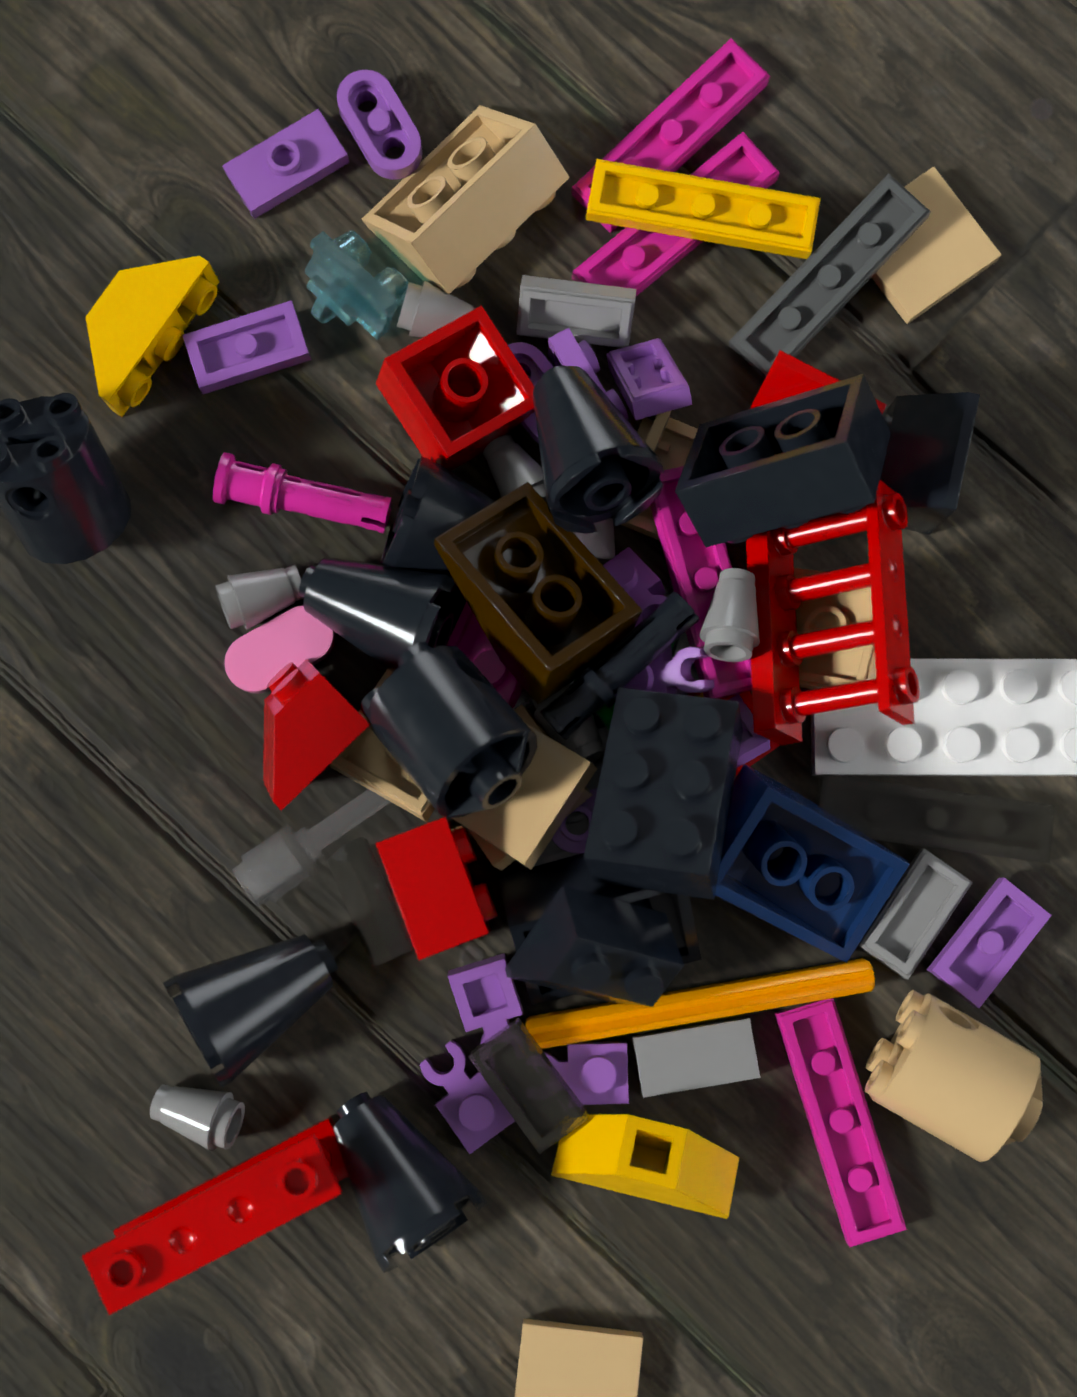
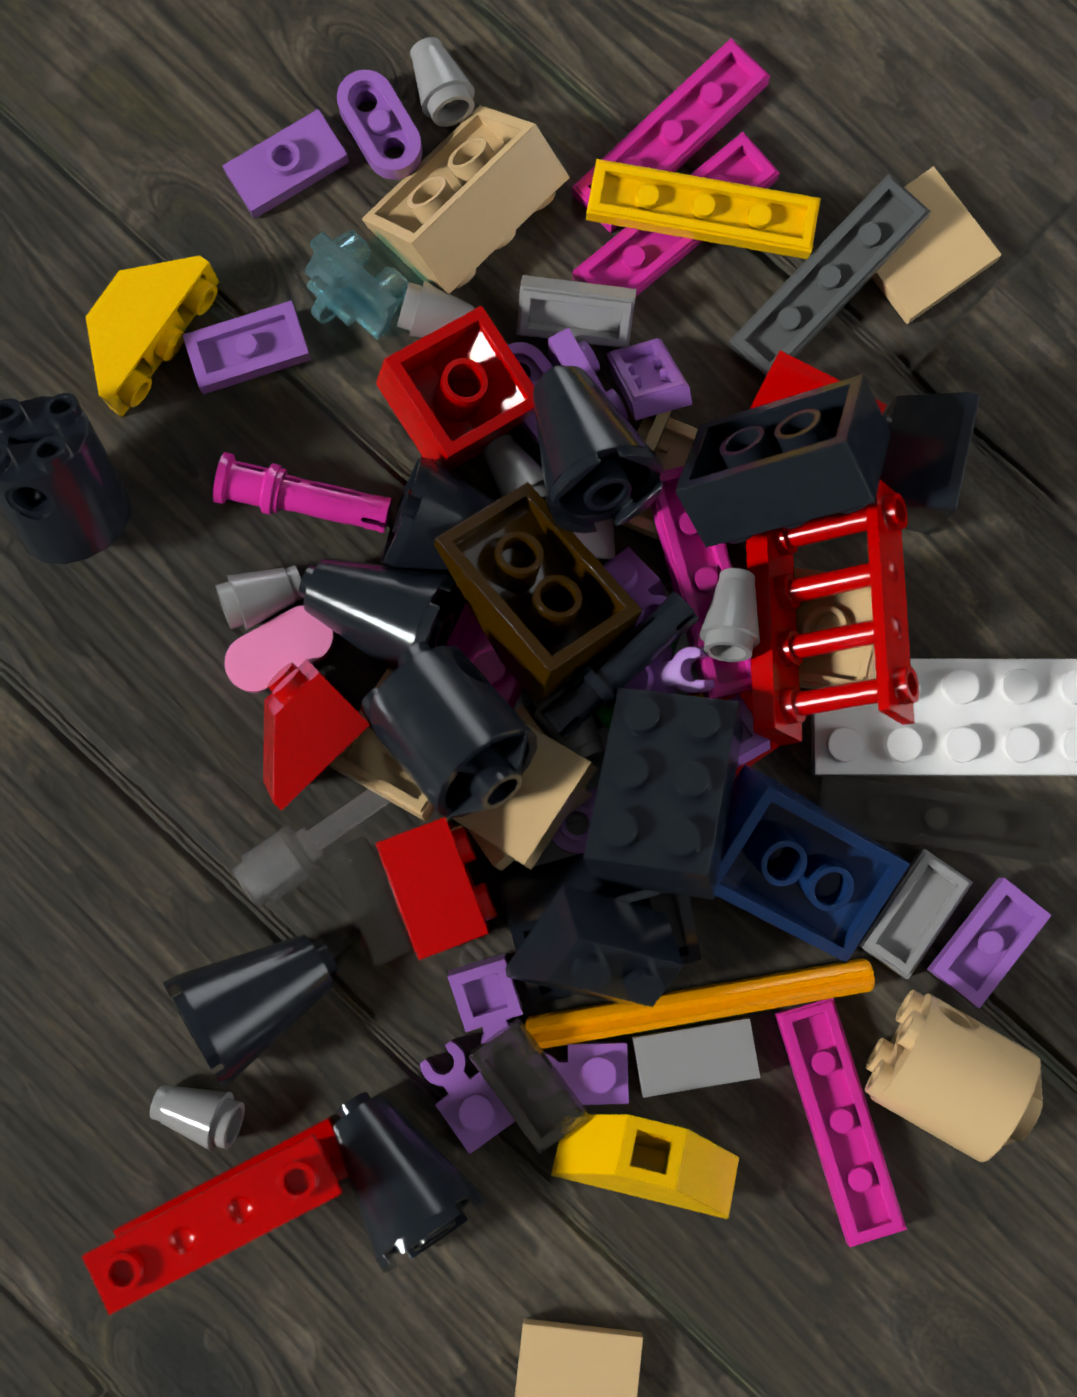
(441, 84): none -> light grey cone

